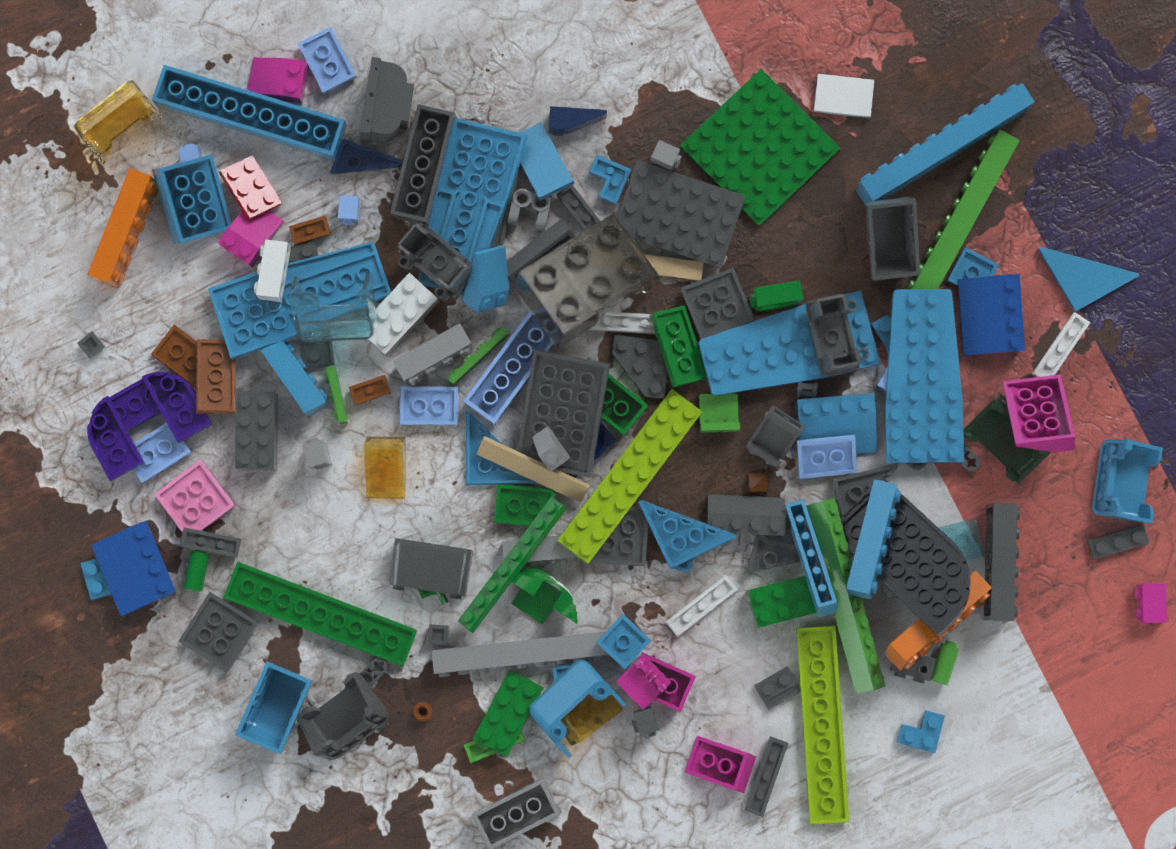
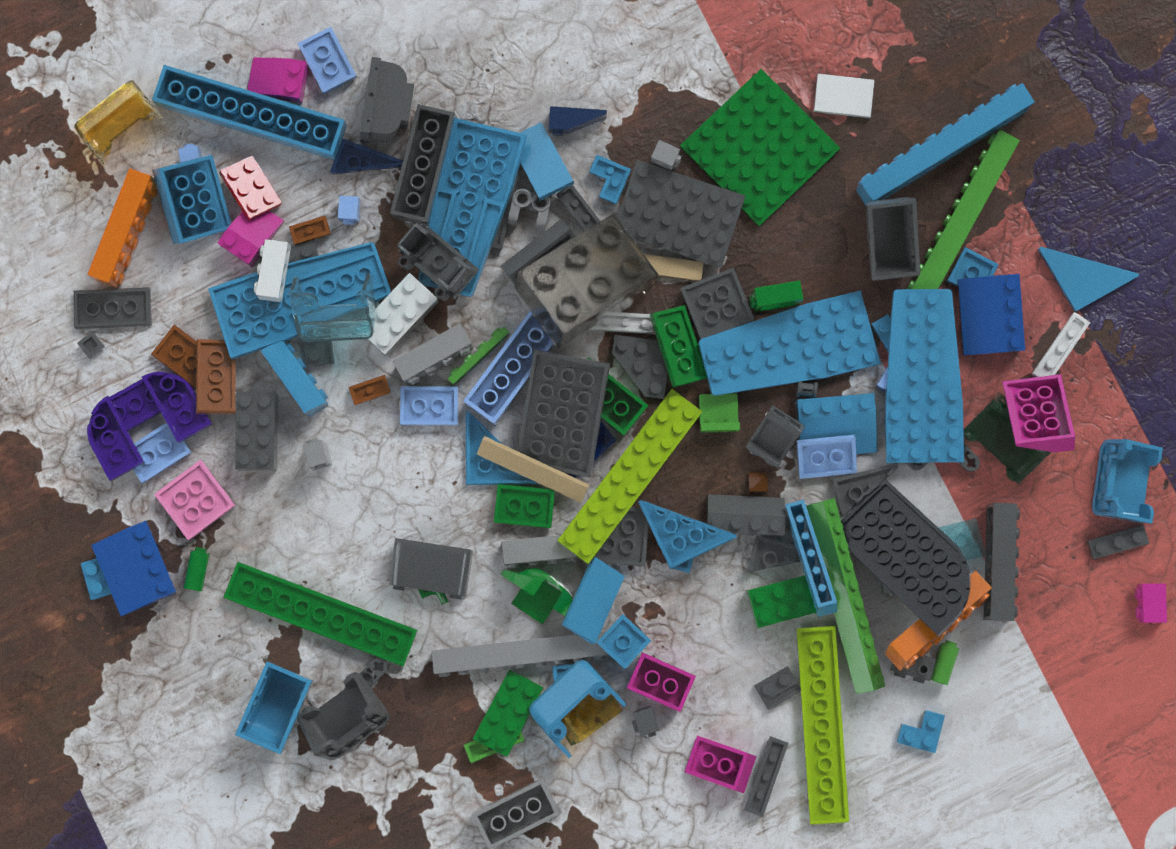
(112, 308): none -> dark grey tile
(210, 542): dark grey plate -> none
(218, 631): dark grey plate -> none
(336, 395): bright green plate -> none
(385, 467): clear yellow slope -> none
(418, 716): dark orange plate -> none
(438, 634): dark grey plate -> none
(487, 280): dark azure slope -> none
(512, 564): green plate -> none
(550, 449): light grey slope -> none
(593, 600): none -> dark azure tile
(643, 682): dark pink hinge -> none
(701, 605): white tile -> none
(833, 335): dark grey container -> none
(872, 539): dark azure brick -> none

